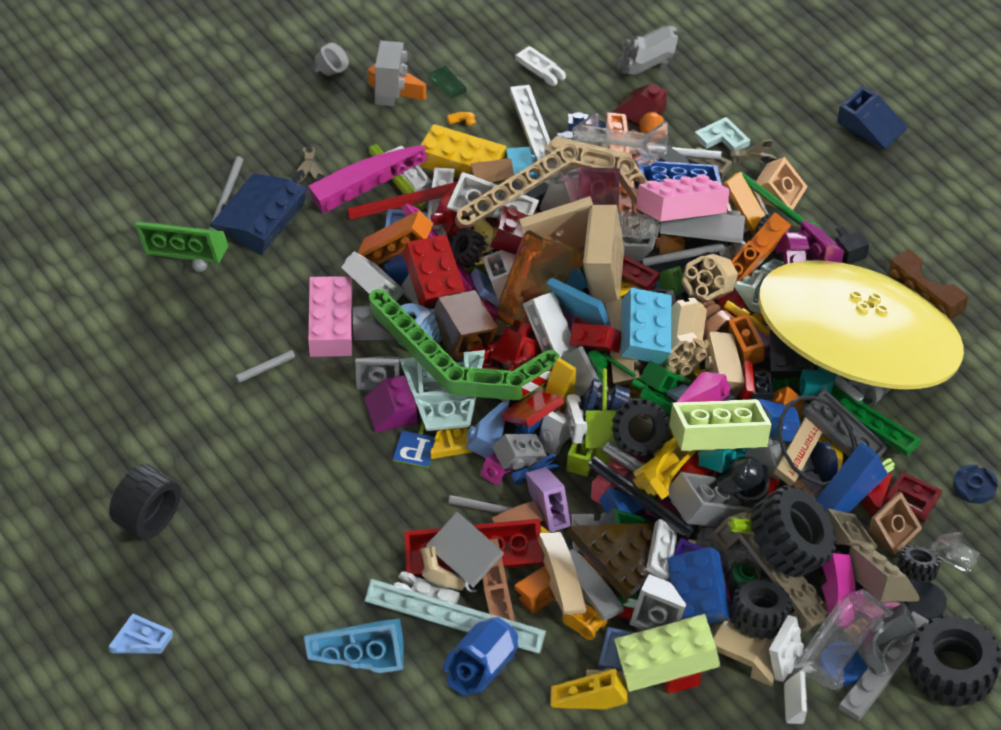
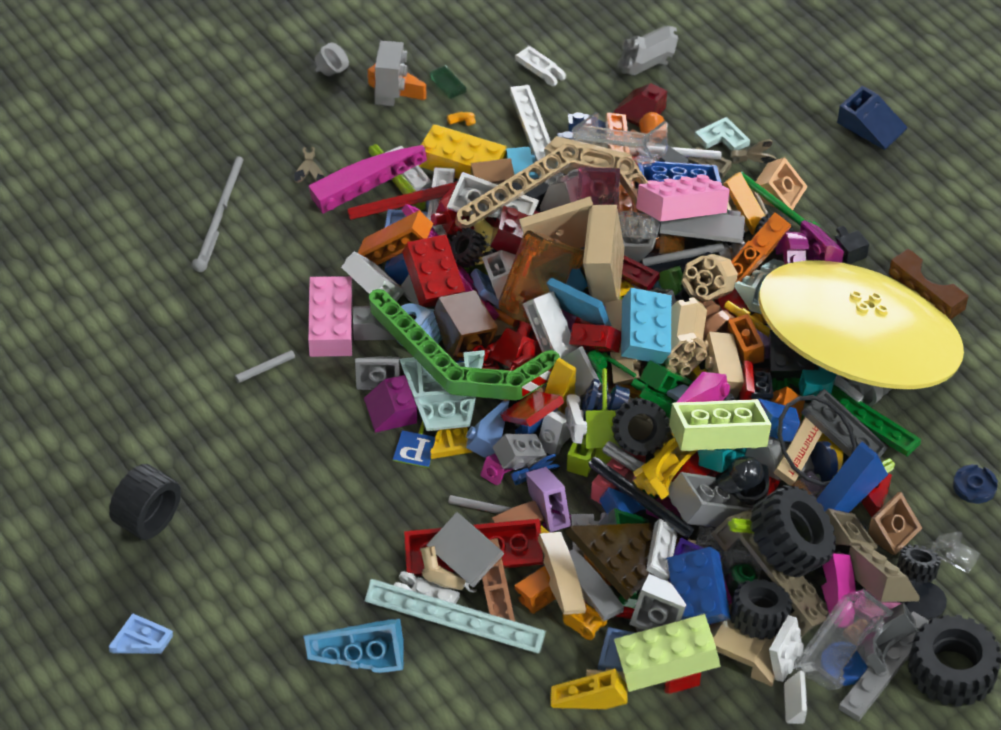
(182, 241): bright green slope -> none
(260, 211): dark blue slope -> none
(480, 656): blue brick -> none
(917, 492): dark red plate -> none

